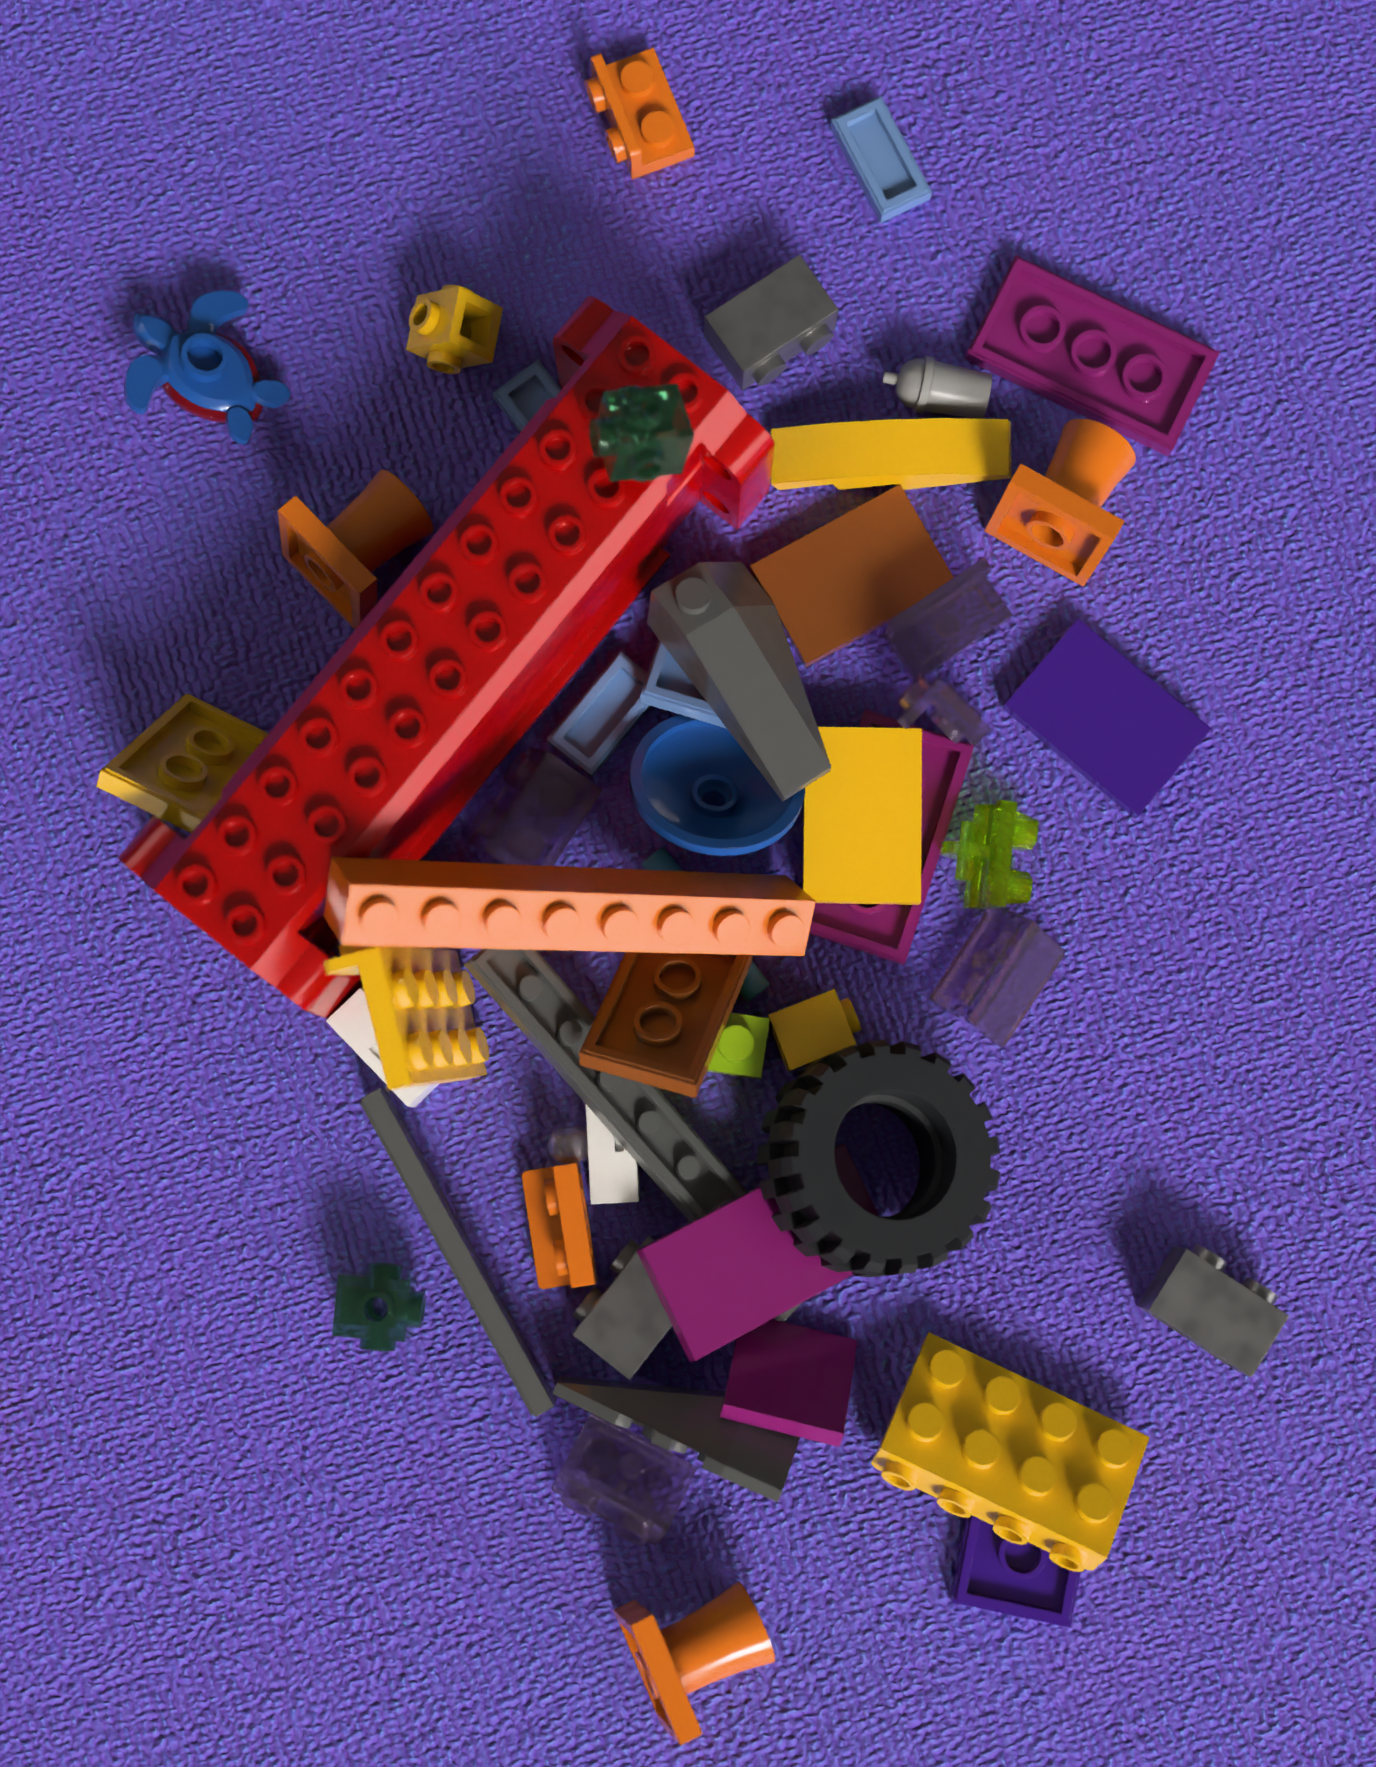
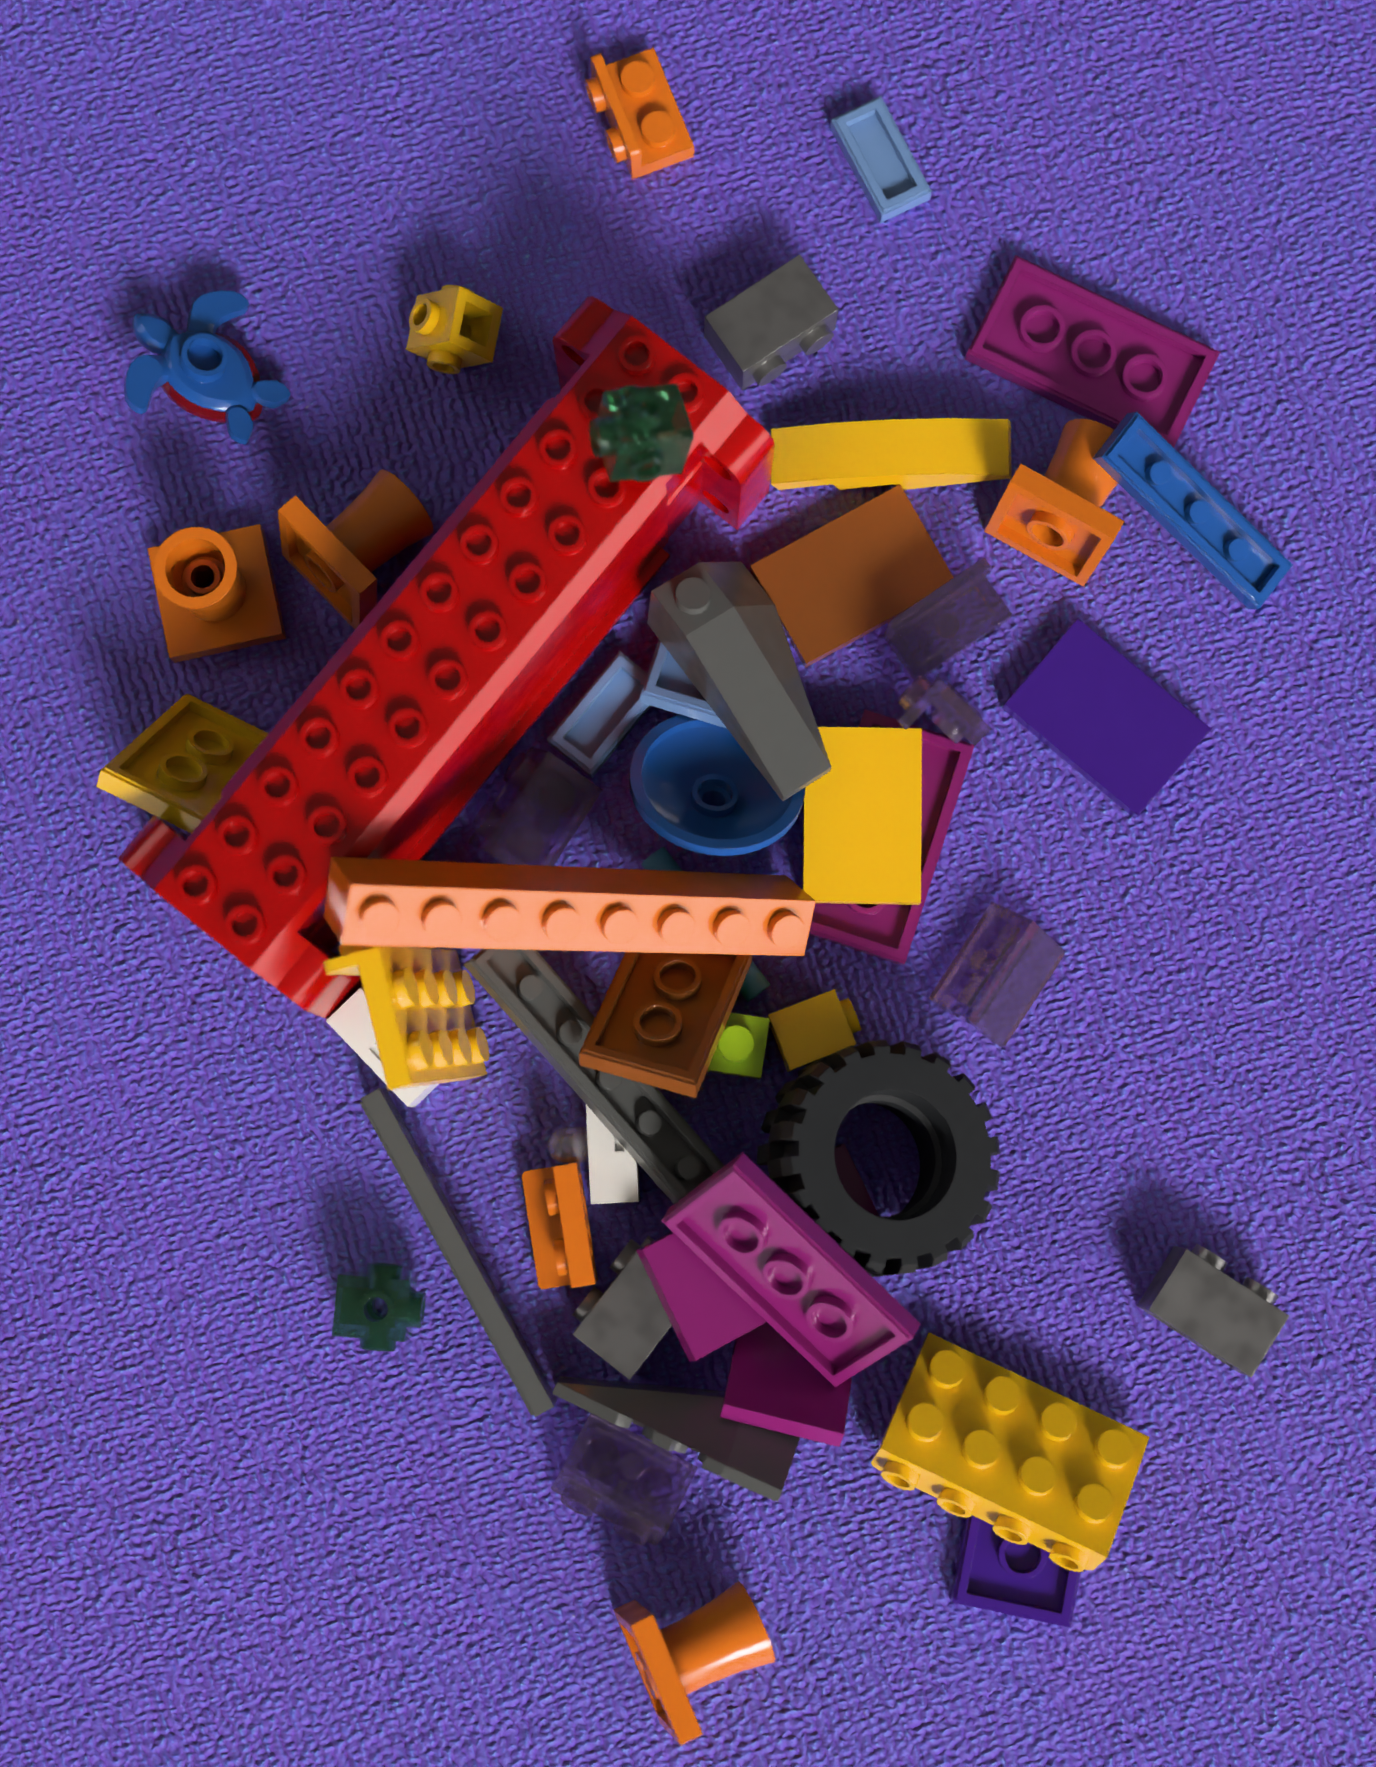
(230, 613): none -> orange plant
(526, 394): medium blue tile -> none
(790, 1271): none -> magenta tile
(941, 388): light grey piece -> none
(986, 855): clear neon green hips -> none
(1192, 510): none -> blue tile

